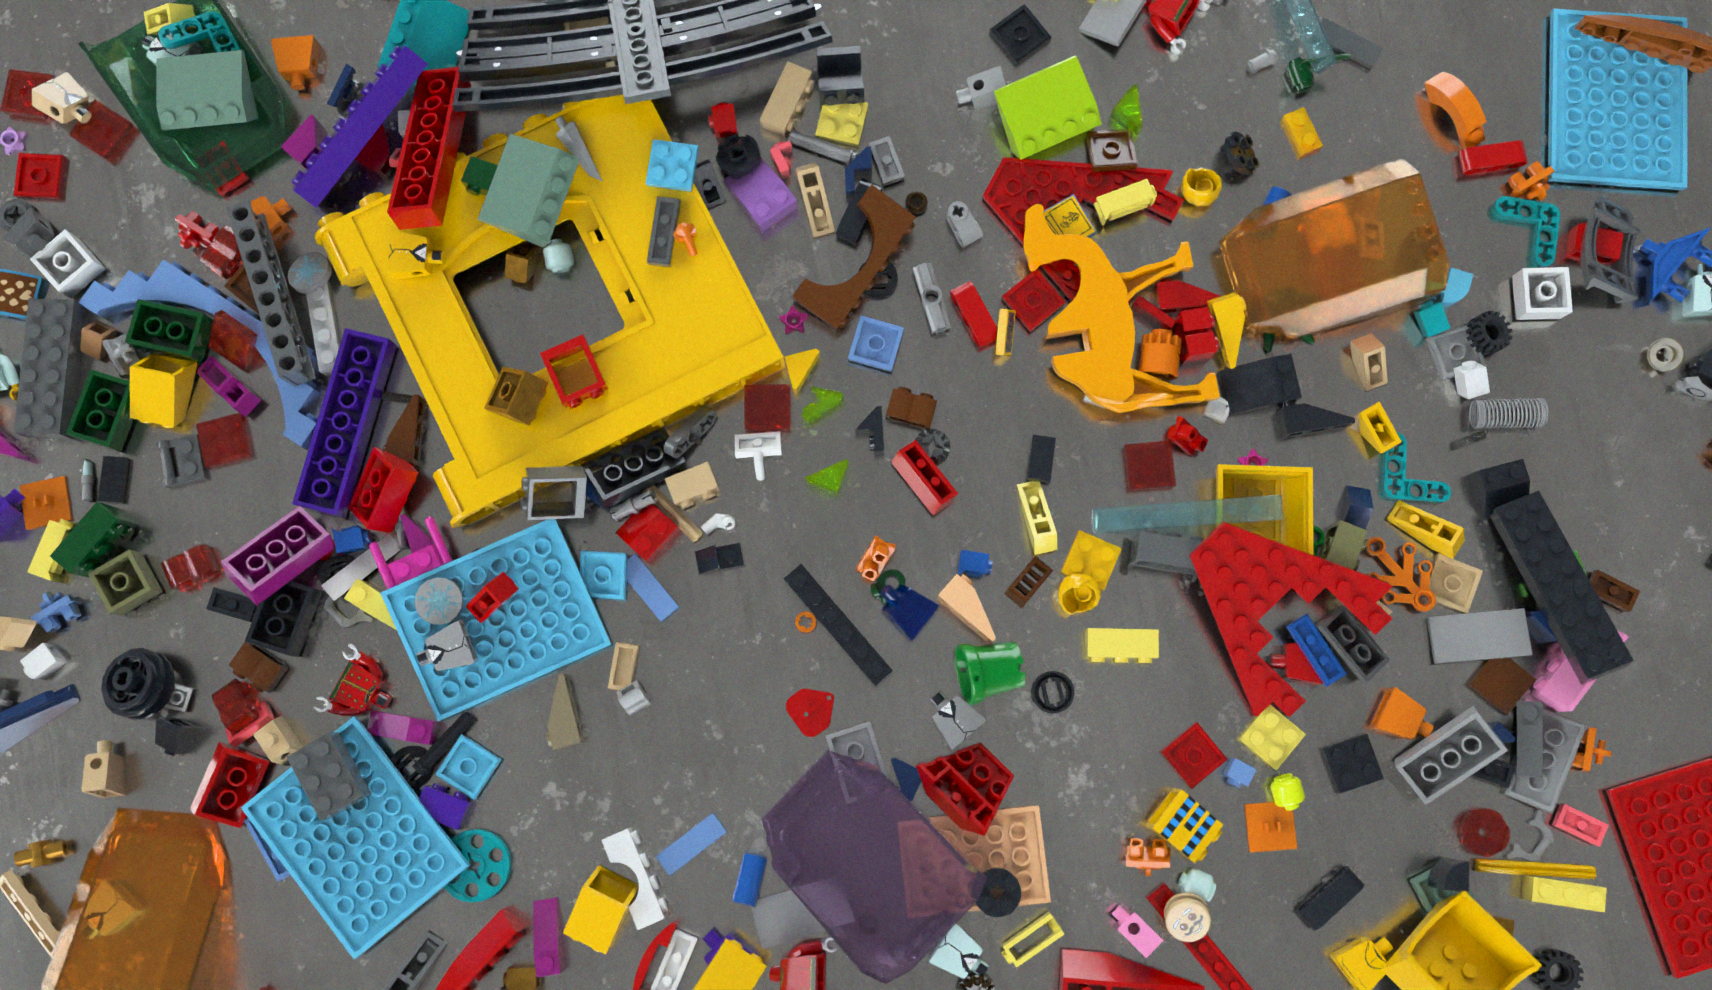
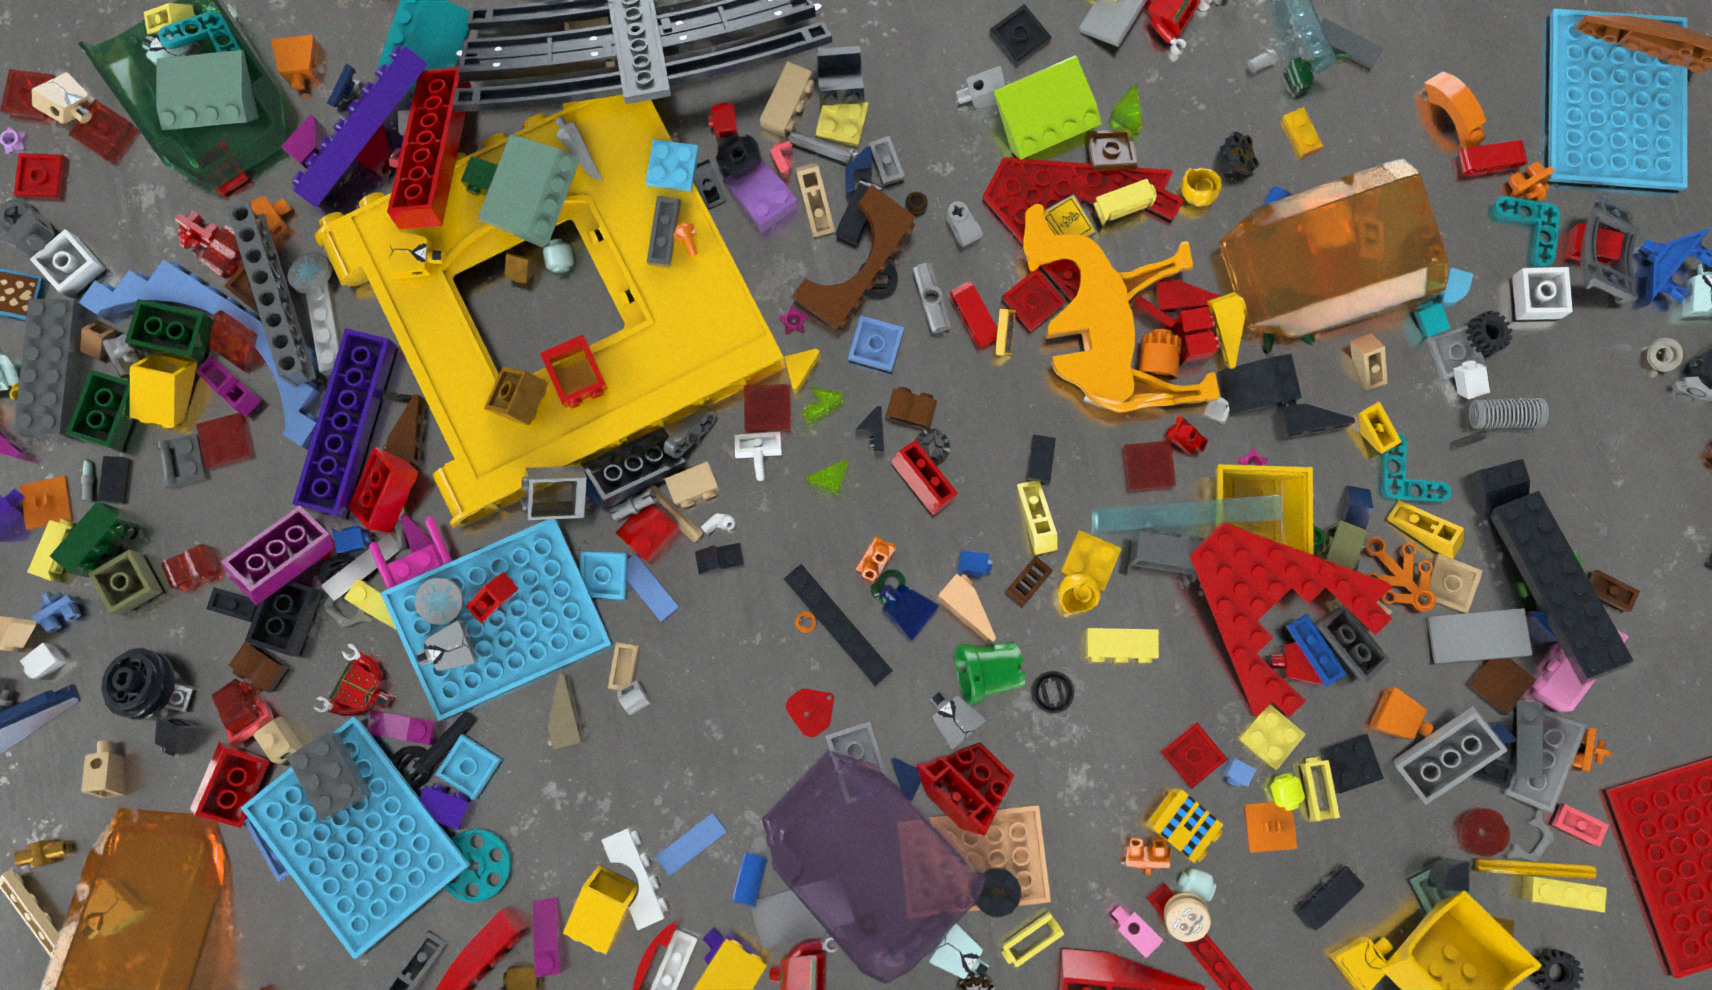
(1319, 789): none -> light yellow window

